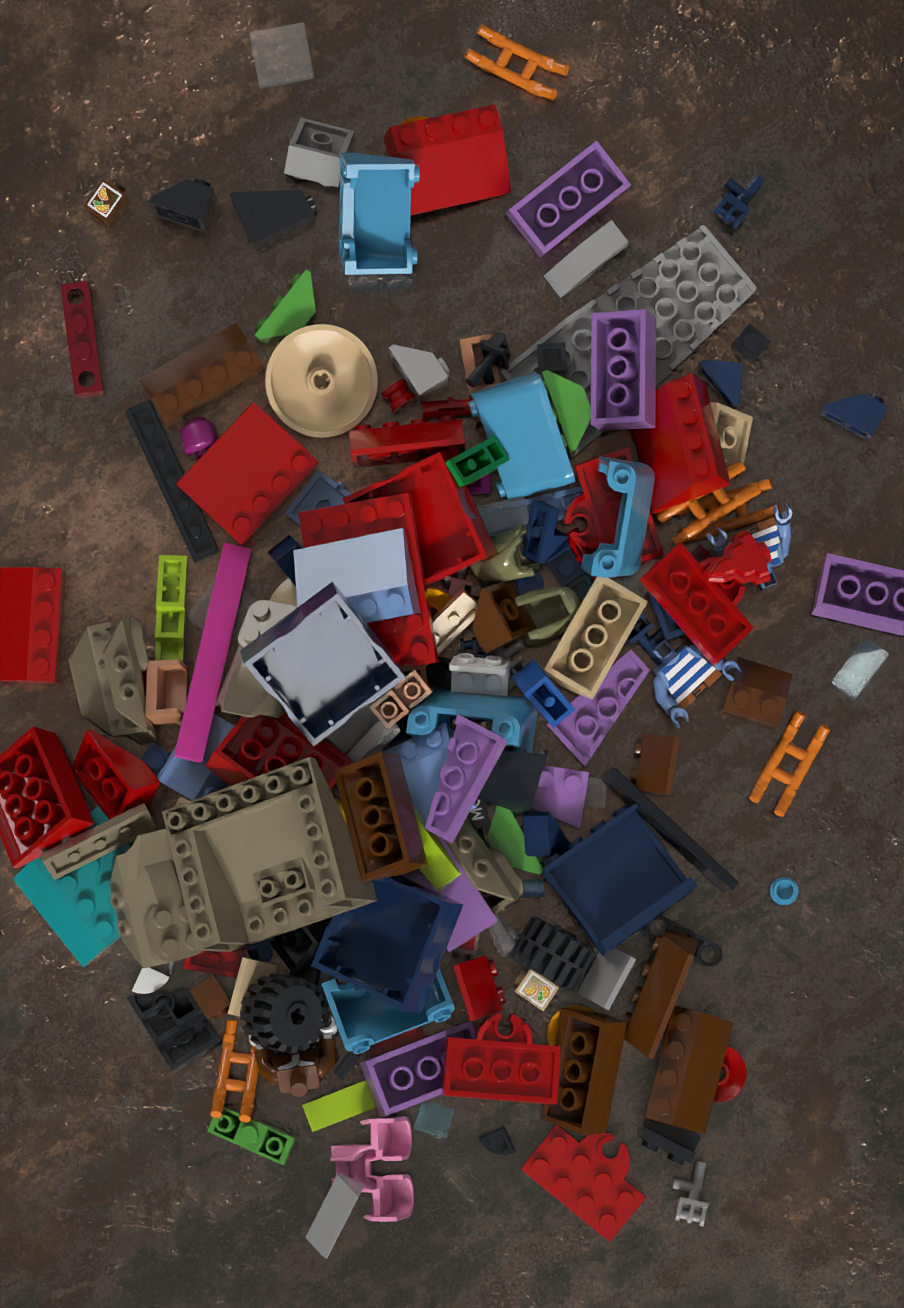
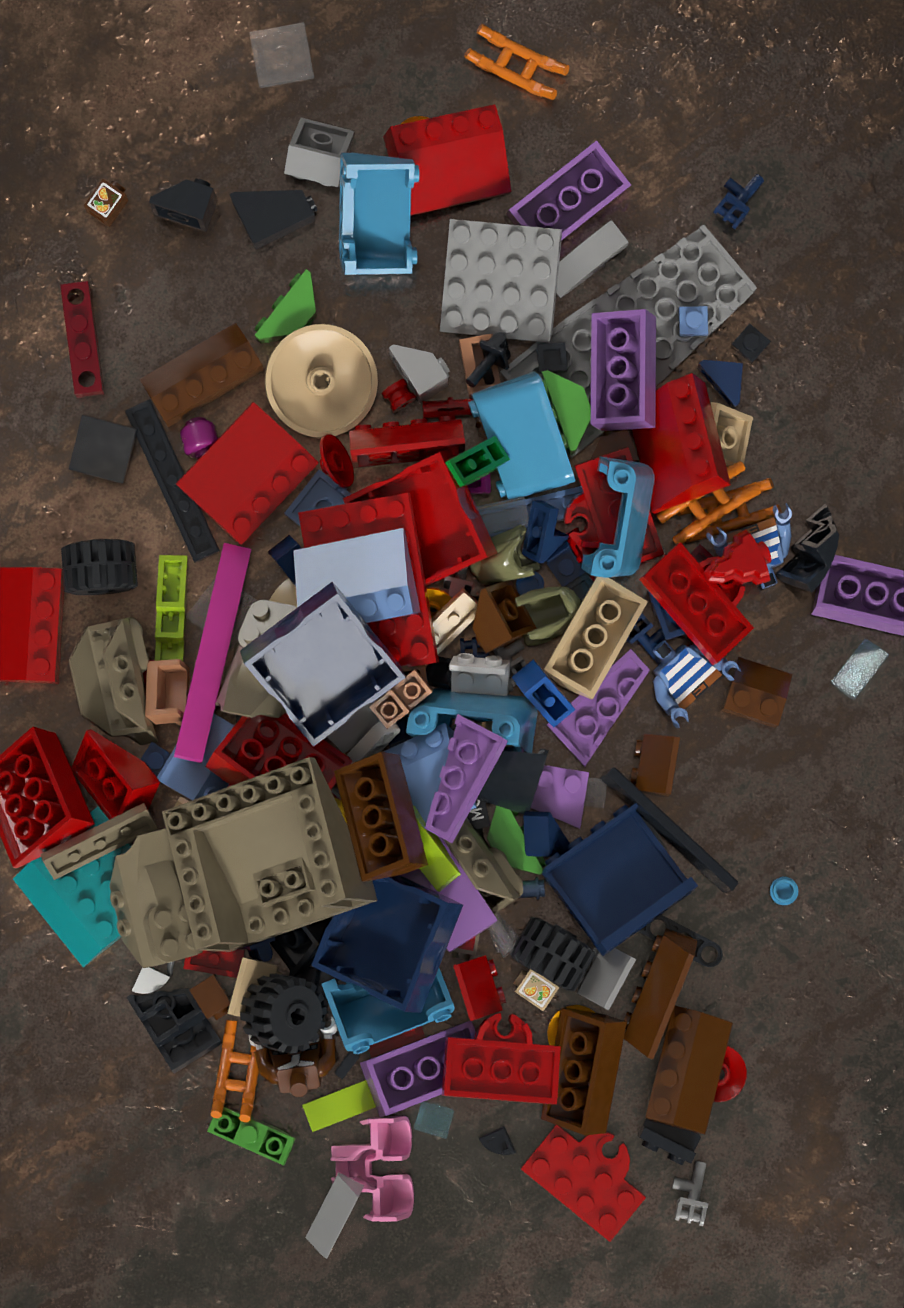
(99, 567): none -> black wheel
(103, 449): none -> black tile
(336, 461): none -> red dish
(501, 280): none -> light grey plate
(693, 321): none -> medium blue plate
(805, 756): orange piece -> none
(813, 552): none -> black slope
(857, 413): dark blue slope -> none

